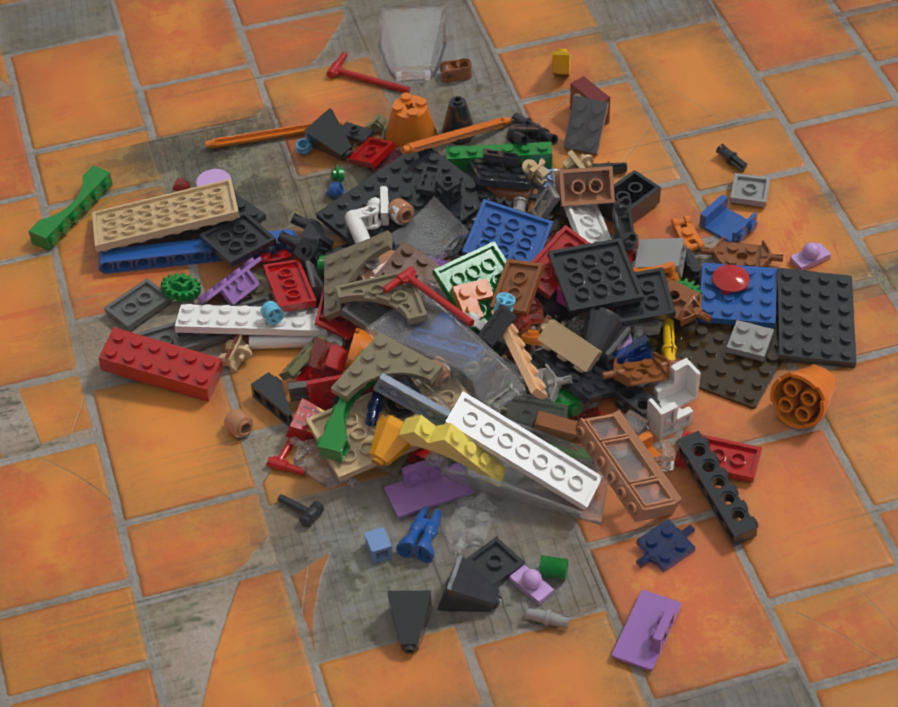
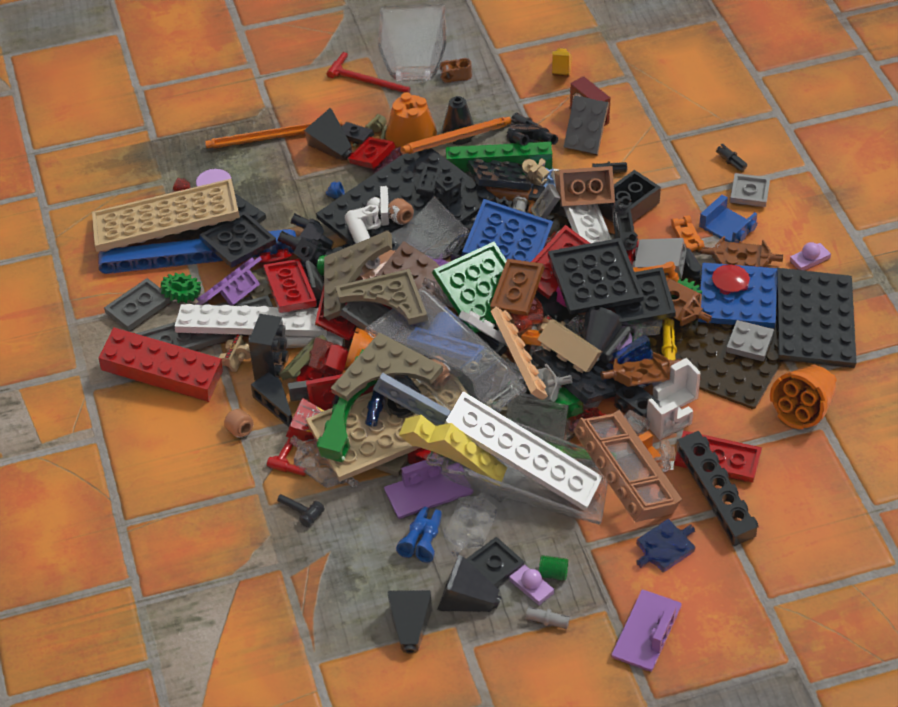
(51, 229): green arch -> none
(268, 346): none -> black brick
(272, 312): medium azure wheel -> none
(303, 142): dark azure plate -> none
(337, 174): green plate -> none
(378, 545): medium blue brick -> none
(387, 443): light orange cone -> none
(409, 276): red bar -> none
(471, 293): plate -> none
(494, 156): black plate -> none
(497, 325): black plate -> none
(505, 299): medium azure wheel -> none
(556, 426): dark orange panel -> none
(574, 162): tan hips -> none

